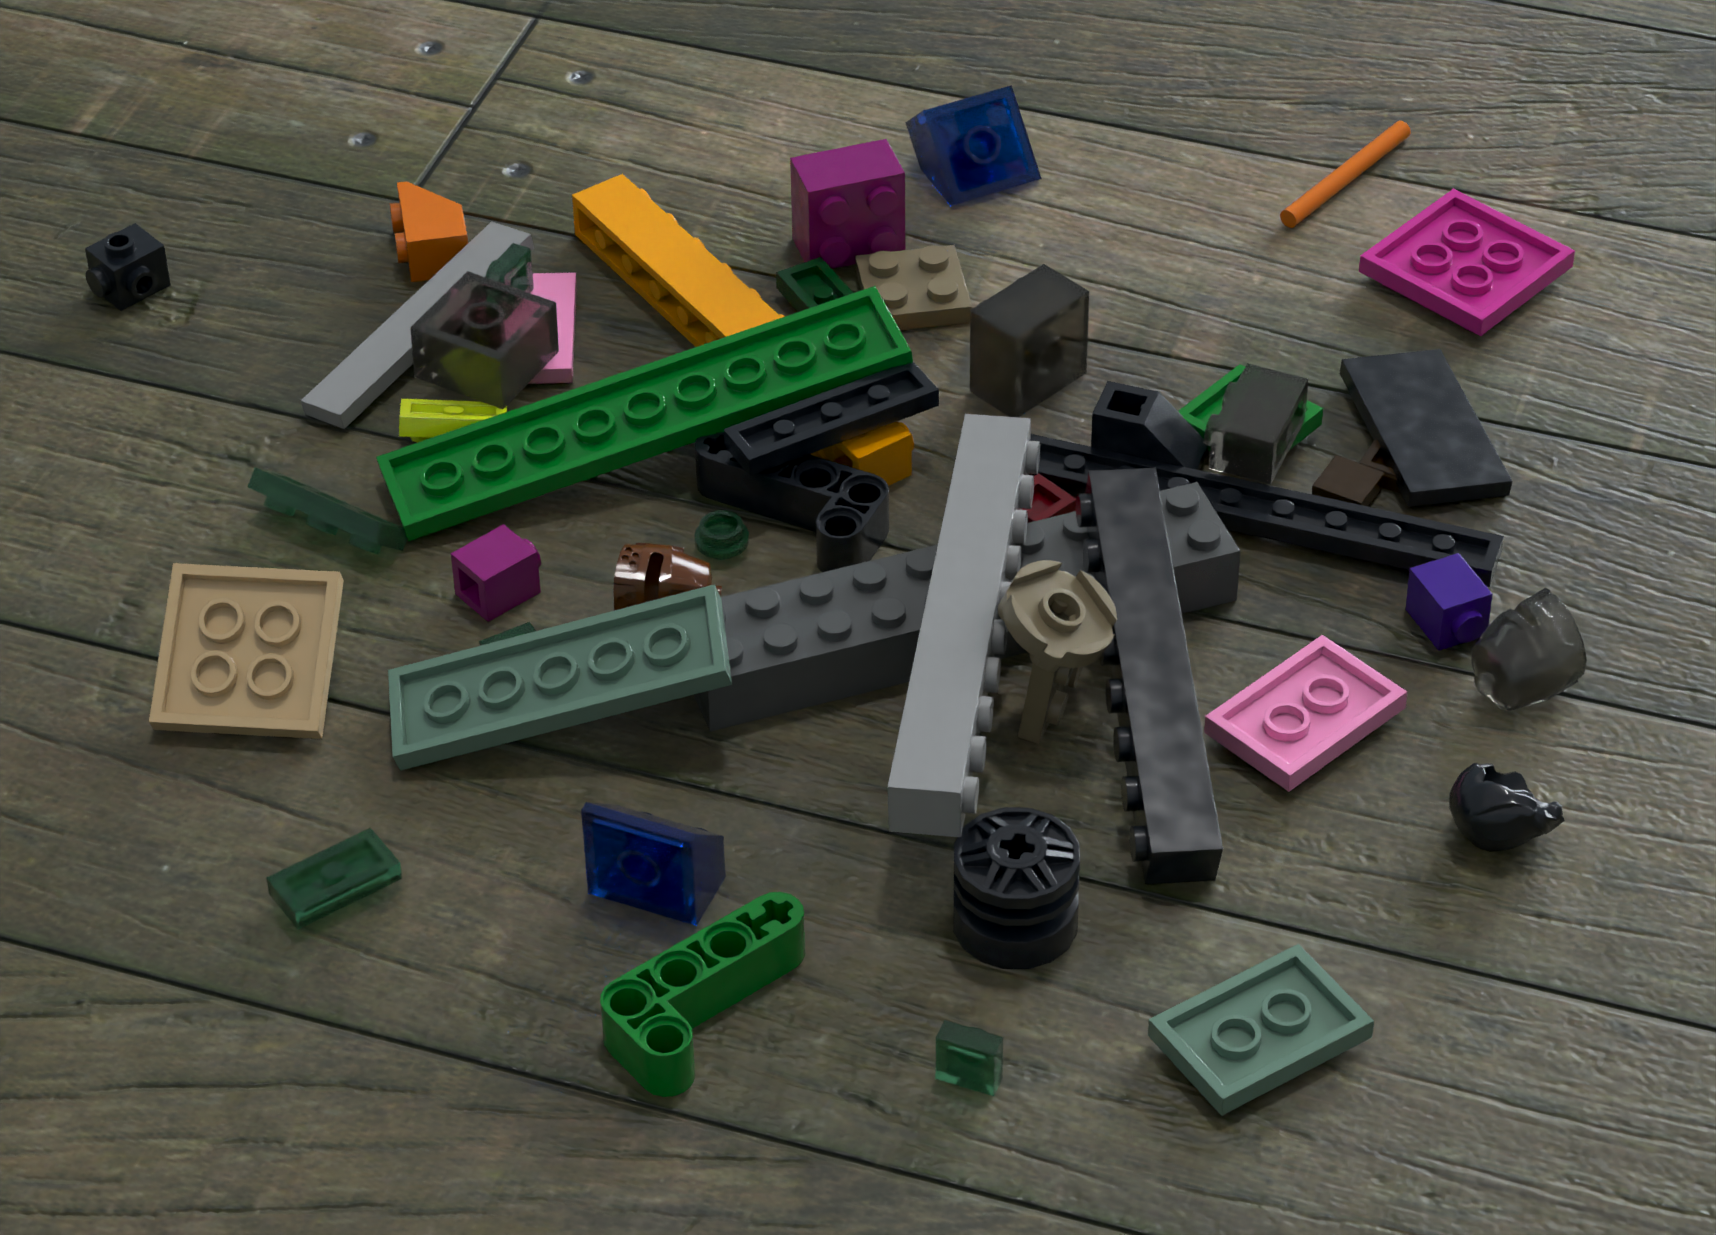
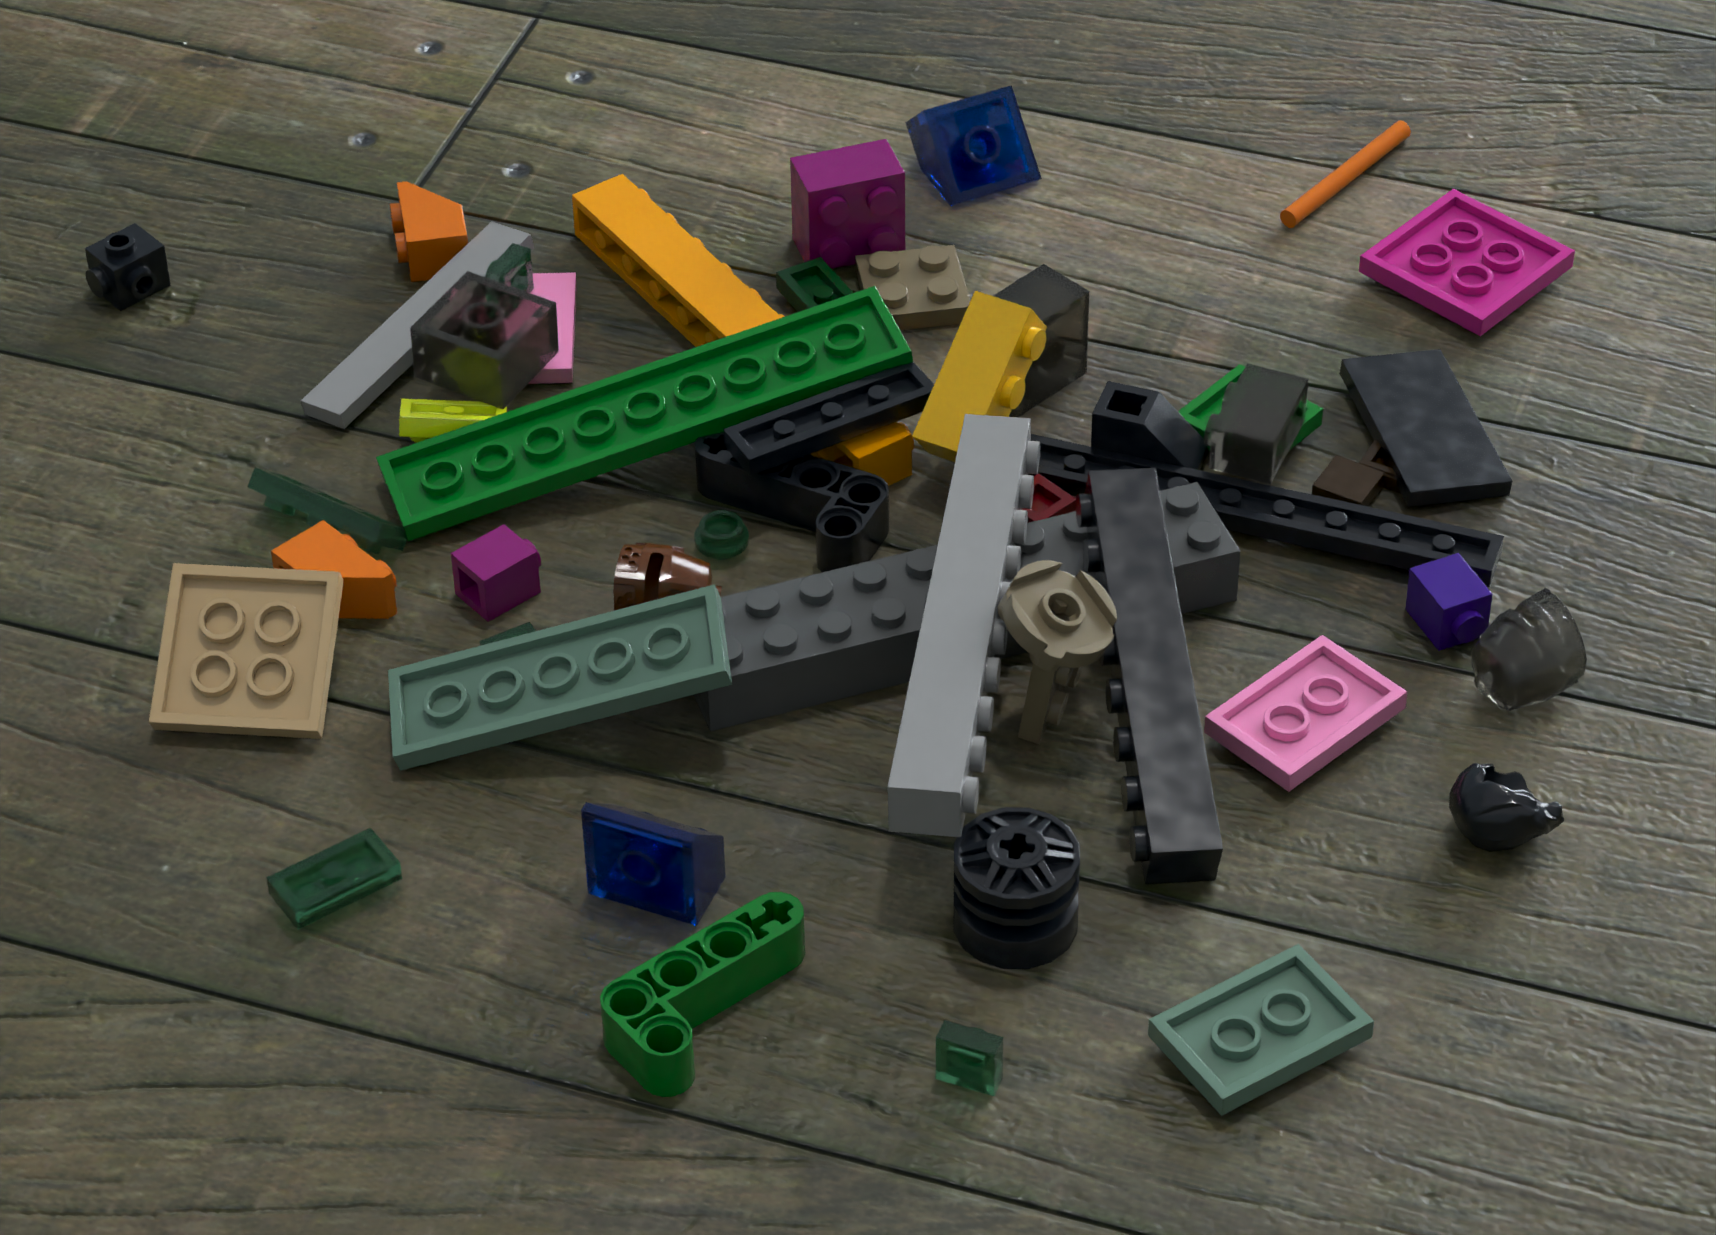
(367, 582): none -> orange slope
(981, 371): none -> yellow brick

